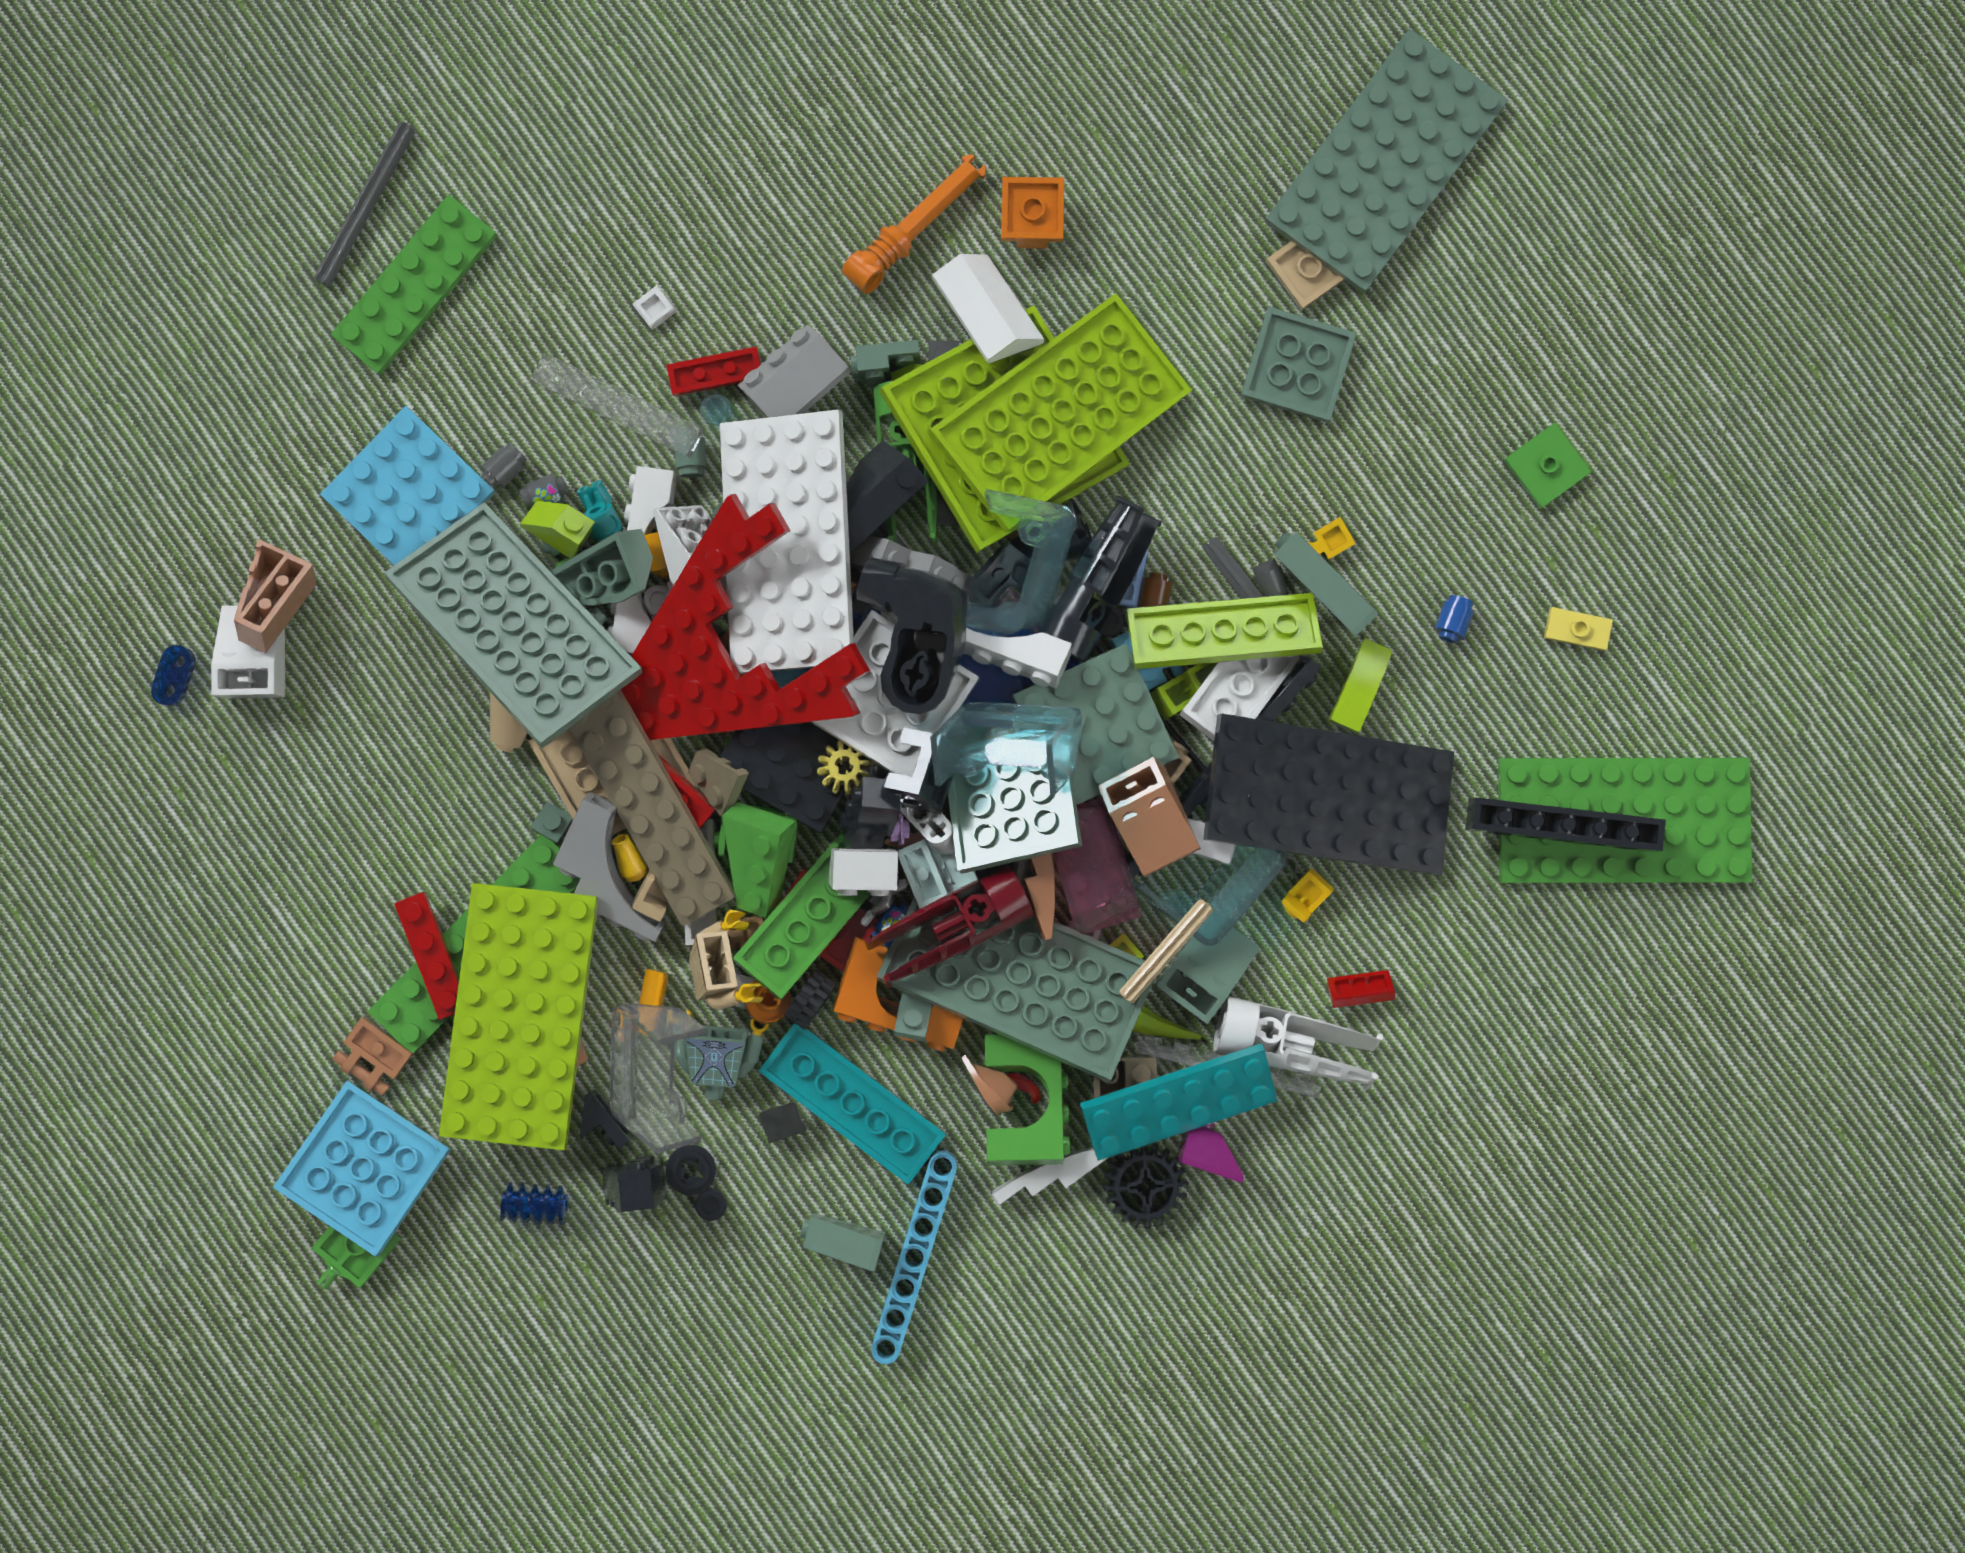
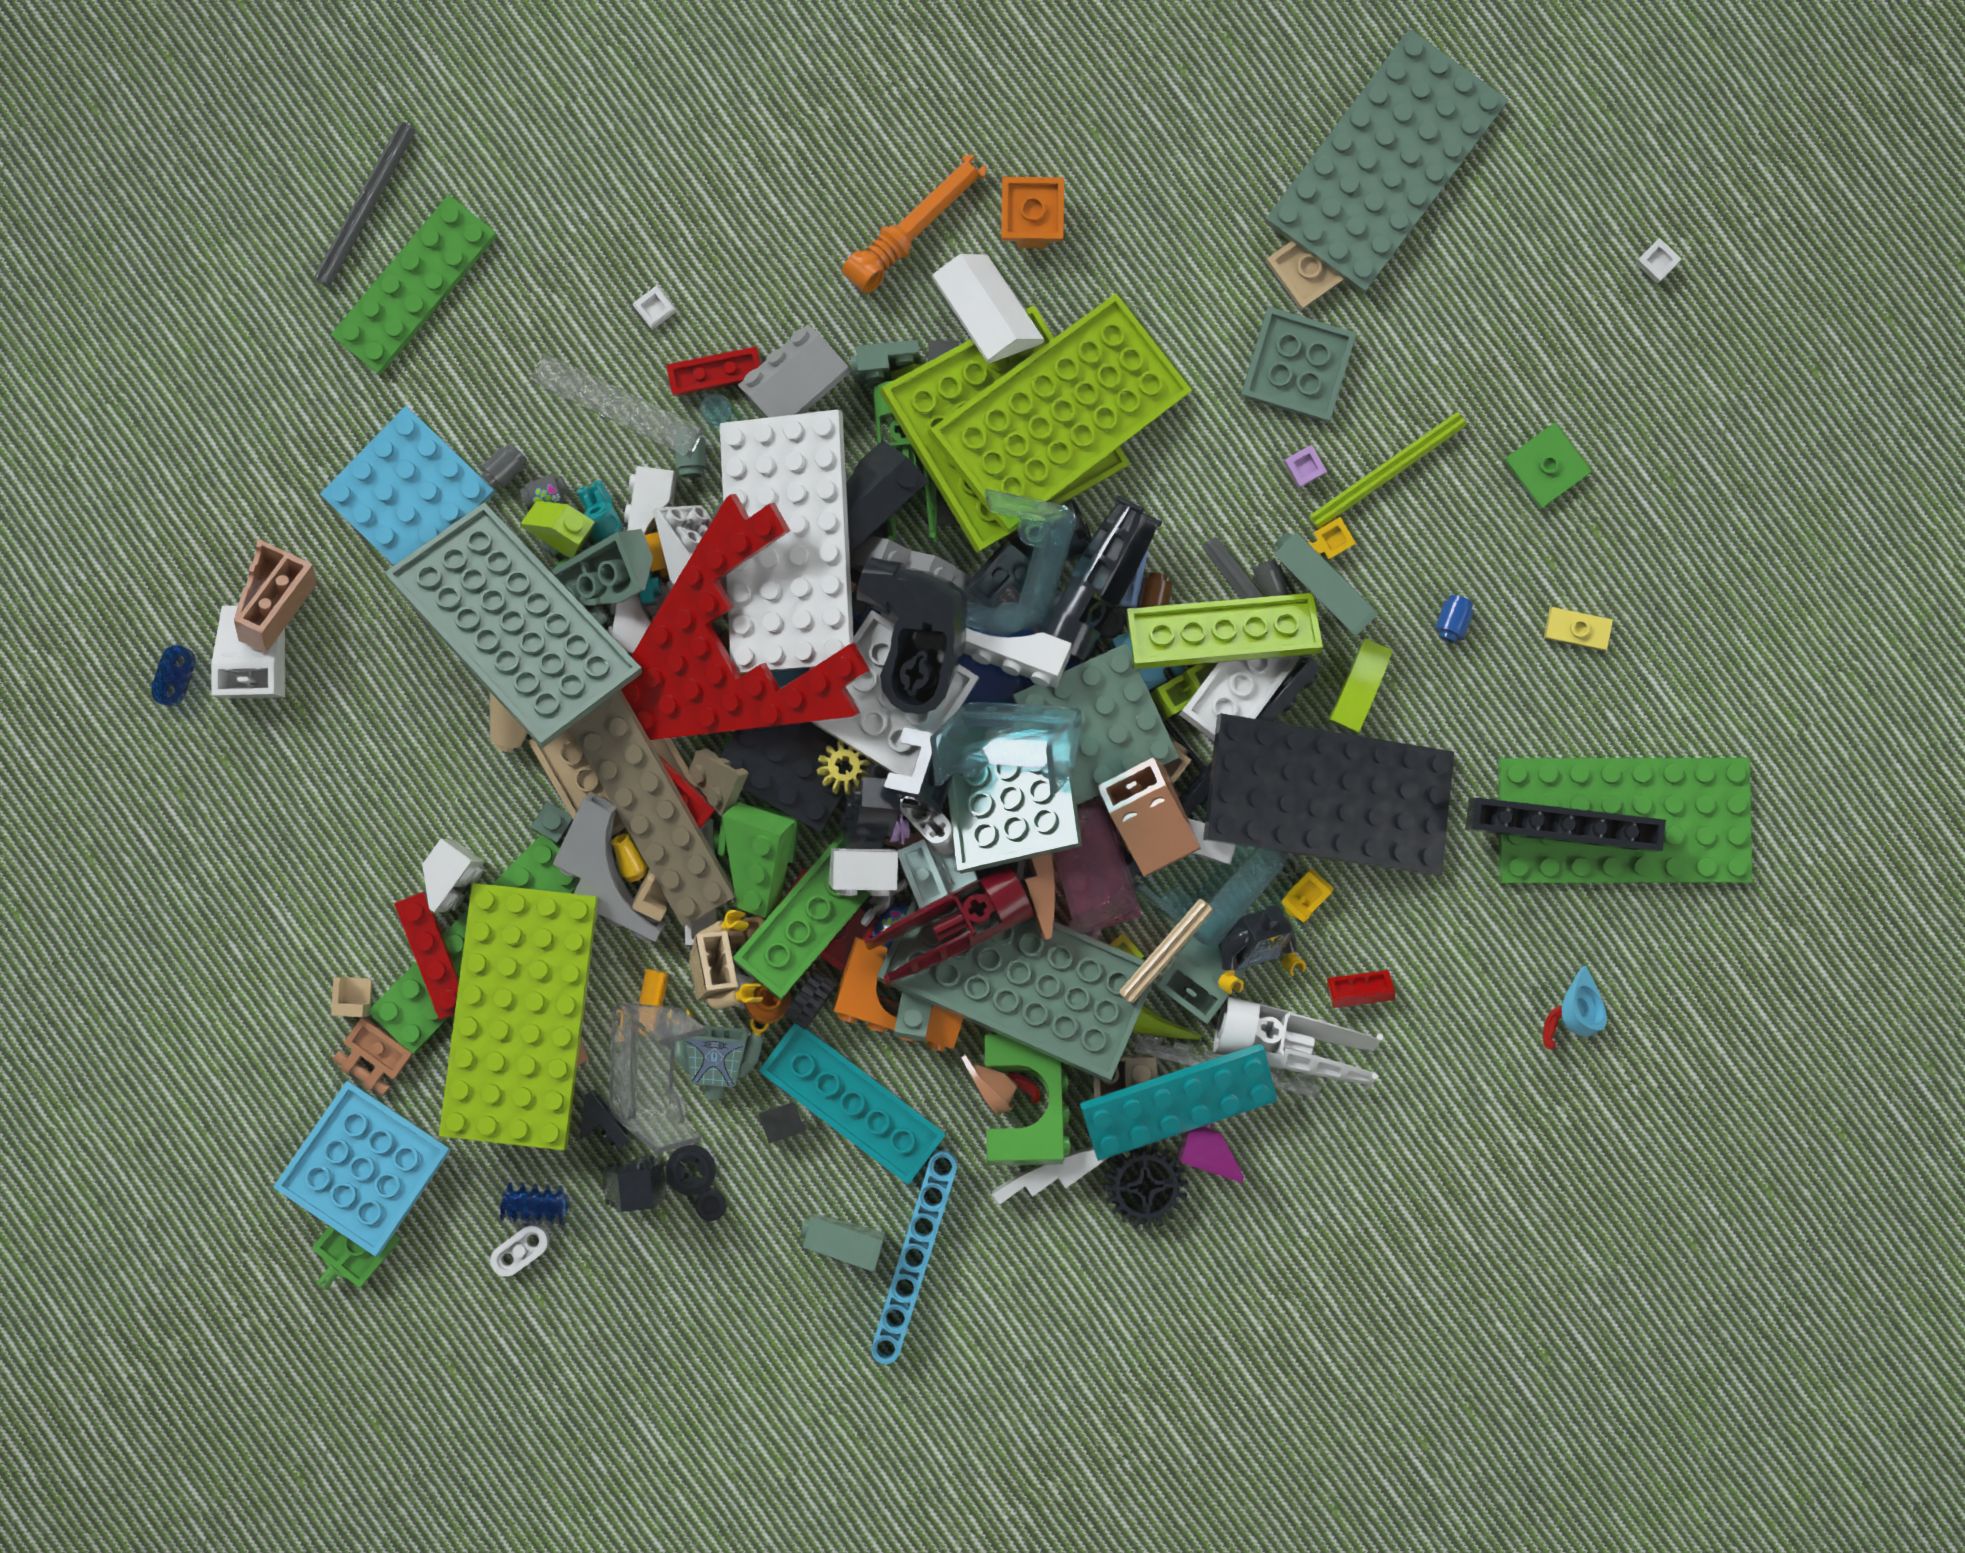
(351, 996): none -> tan panel
(448, 873): none -> white slope
(521, 1250): none -> white plate
(652, 590): none -> teal plate
(1257, 940): none -> black torso
(1305, 466): none -> lavender plate
(1388, 470): none -> lime axle
(1580, 1012): none -> medium azure piece
(1658, 261): none -> white plate

